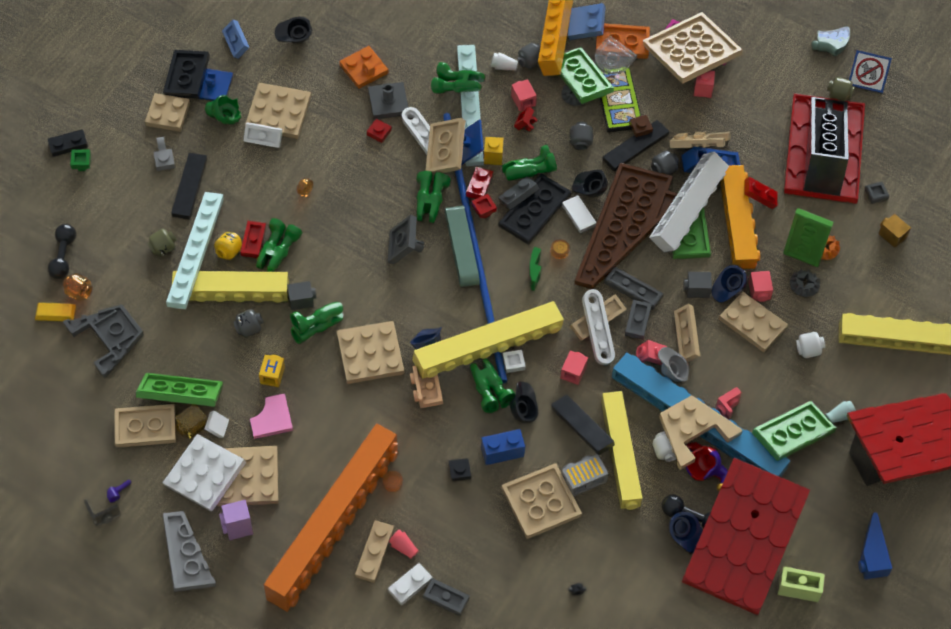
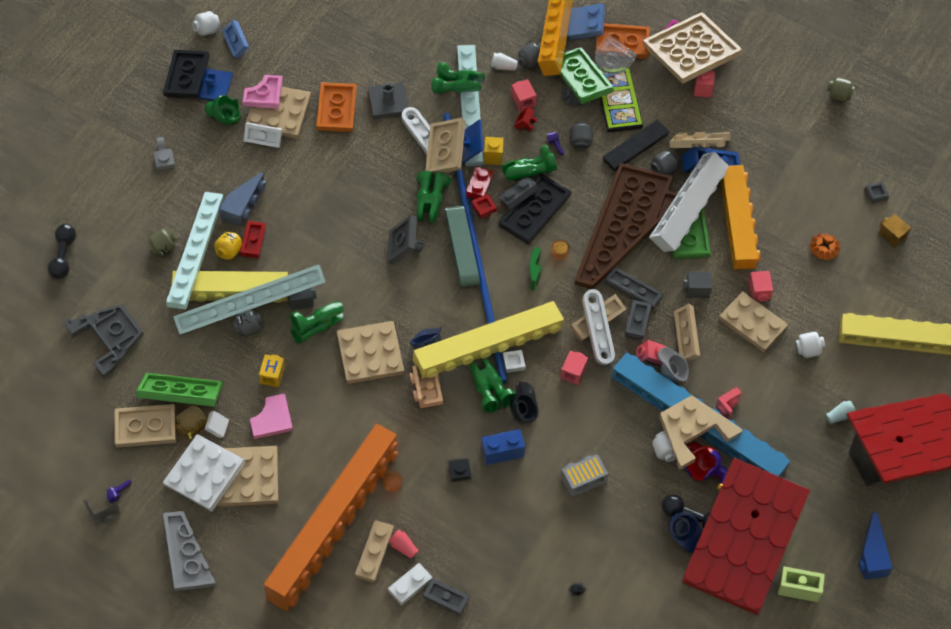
(55, 312): yellow tile -> none
(65, 143): black plate -> none
(77, 287): clear orange head -> none
(80, 159): green tile -> none
(167, 112): tan plate -> none
(189, 186): black tile -> none
(206, 23): none -> white head
(236, 520): lavender brick -> none
(239, 202): none -> sand blue slope
(249, 299): none -> light aqua plate
(265, 94): none -> bright pink tile
(271, 250): green piece -> none
(294, 30): black piece -> none
(304, 187): clear orange tile -> none
(336, 107): none -> orange plate
(363, 67): orange hinge -> none
(379, 130): red plate -> none
(541, 501): tan plate -> none
(553, 138): none -> dark purple hand
(579, 214): white tile -> none
(582, 424): black tile -> none
(590, 183): black piece -> none
(622, 452): light yellow brick -> none
(641, 126): reddish brown plate -> none
(729, 283): dark blue piece -> none
(760, 192): red plate -> none
(793, 430): bright green tile -> none
(808, 237): bright green tile -> none
(812, 286): dark grey gear -> none
(824, 148): piece -> none
(832, 41): sand green arm -> none
(870, 71): piece -> none

